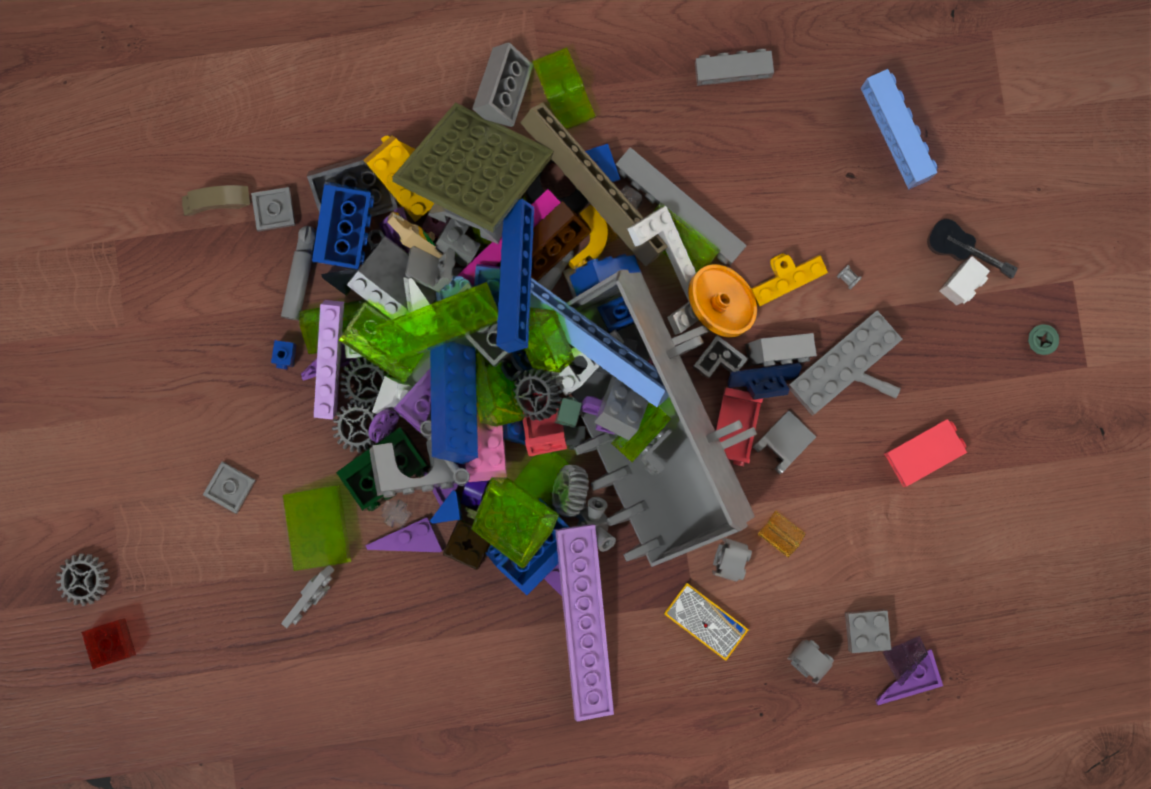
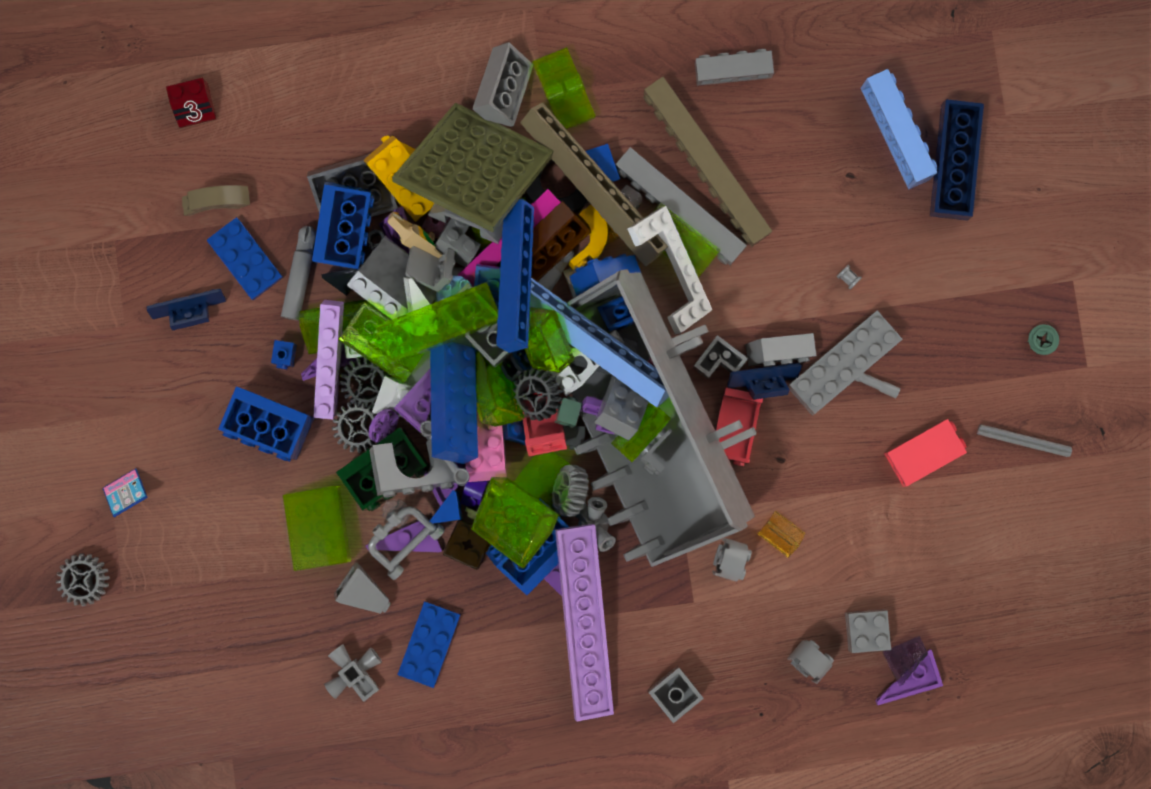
(108, 643): clear red brick -> none
(125, 492): none -> piece
(187, 310): none -> dark blue bracket
(191, 102): none -> dark red slope
(229, 487): light grey tile -> none
(244, 258): none -> blue plate
(262, 412): none -> blue brick
(273, 209): light grey plate -> none
(311, 594): light grey plate -> none
(353, 673): none -> light grey brick
(361, 591): none -> light grey slope
(394, 519): none -> light grey bar
(429, 644): none -> blue plate
(675, 694): none -> light grey brick
(706, 621): tile -> none
(707, 162): none -> dark tan brick
(722, 300): light orange dish -> none
(786, 440): light grey flag -> none
(788, 277): yellow plate -> none
(950, 240): black piece -> none
(957, 160): none -> dark blue brick
(964, 281): white brick -> none
(1024, 440): none -> light grey axle

